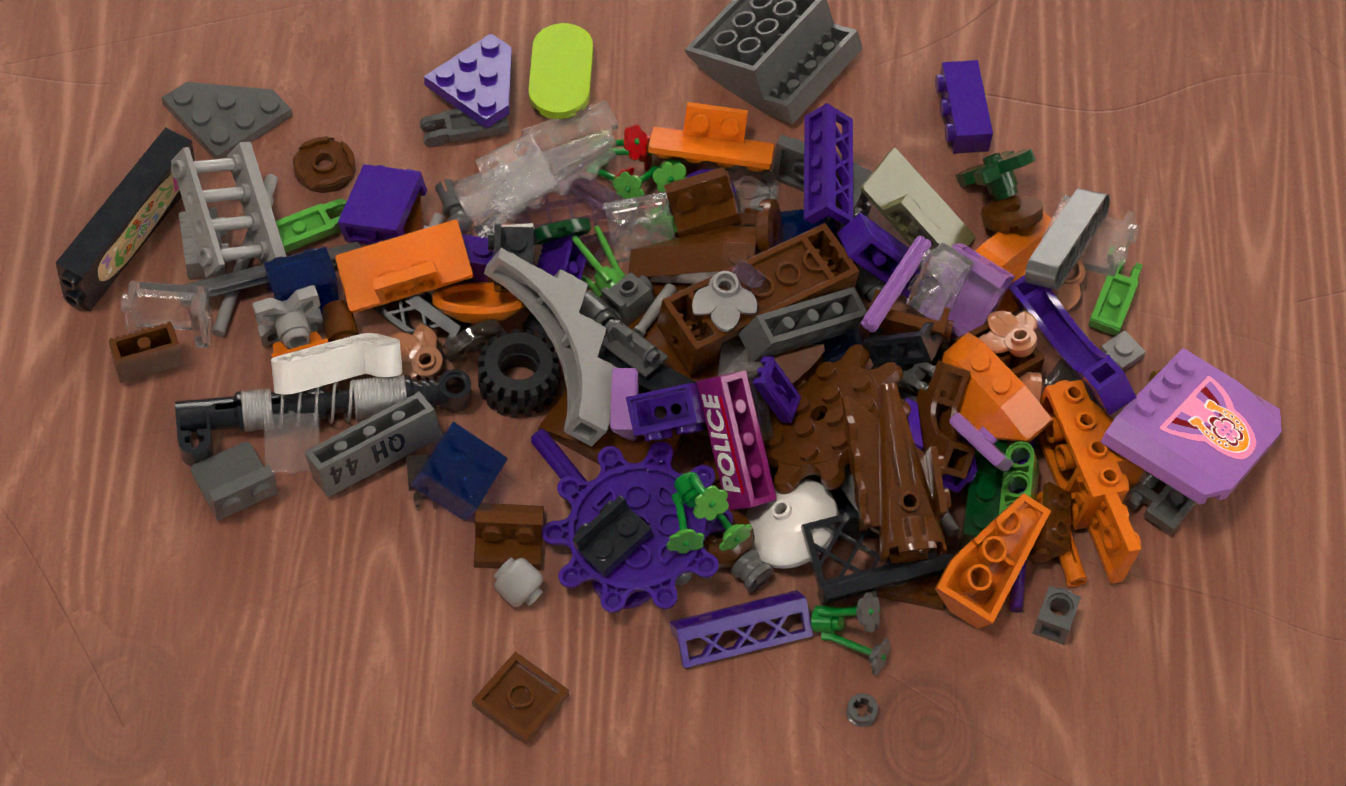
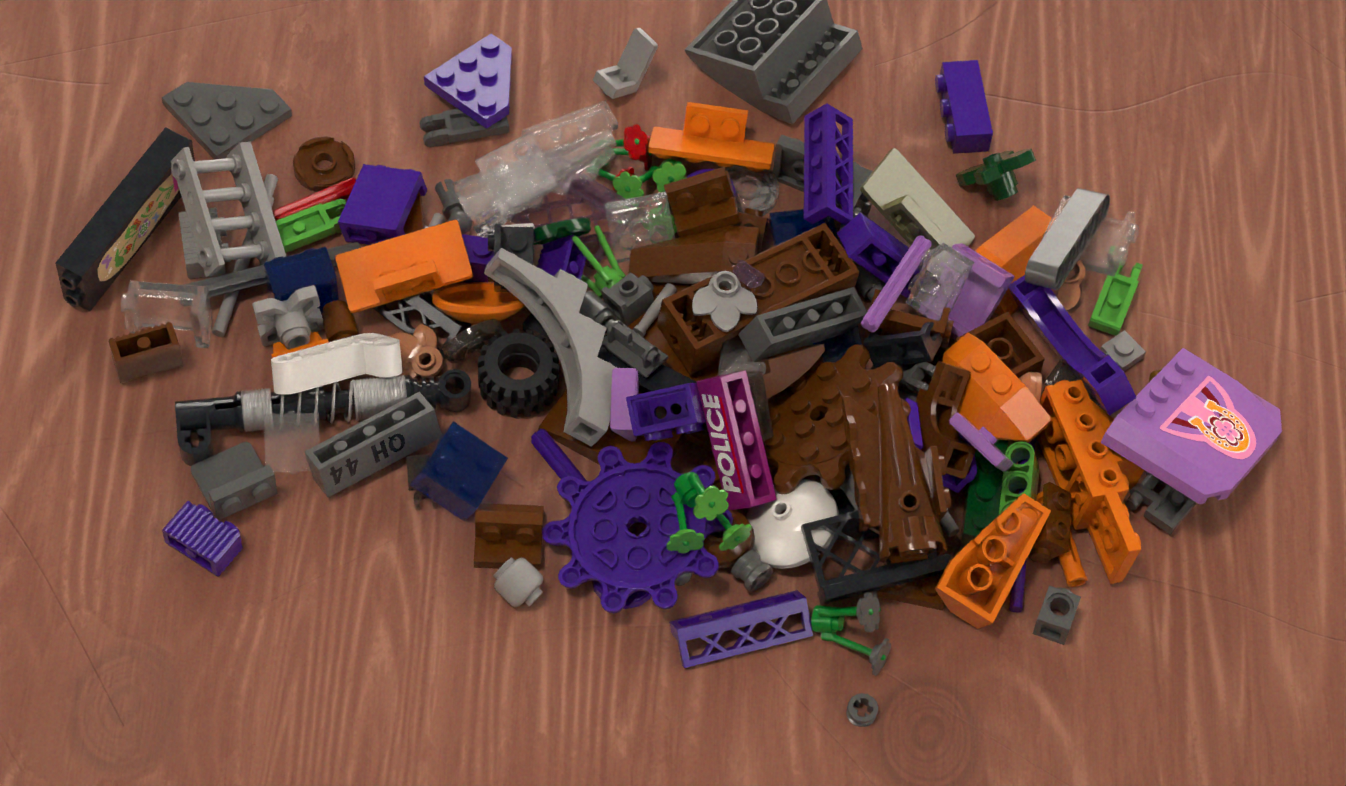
(203, 537): none -> dark purple brick
(338, 191): none -> red axle
(520, 697): reddish brown plate -> none
(561, 70): lime tile -> none
(611, 536): black bracket -> none
(631, 68): none -> light grey bracket
(769, 225): reddish brown tile -> none
(777, 390): dark purple tile -> none
(1011, 333): nougat plate -> none
(1012, 211): reddish brown tile -> none

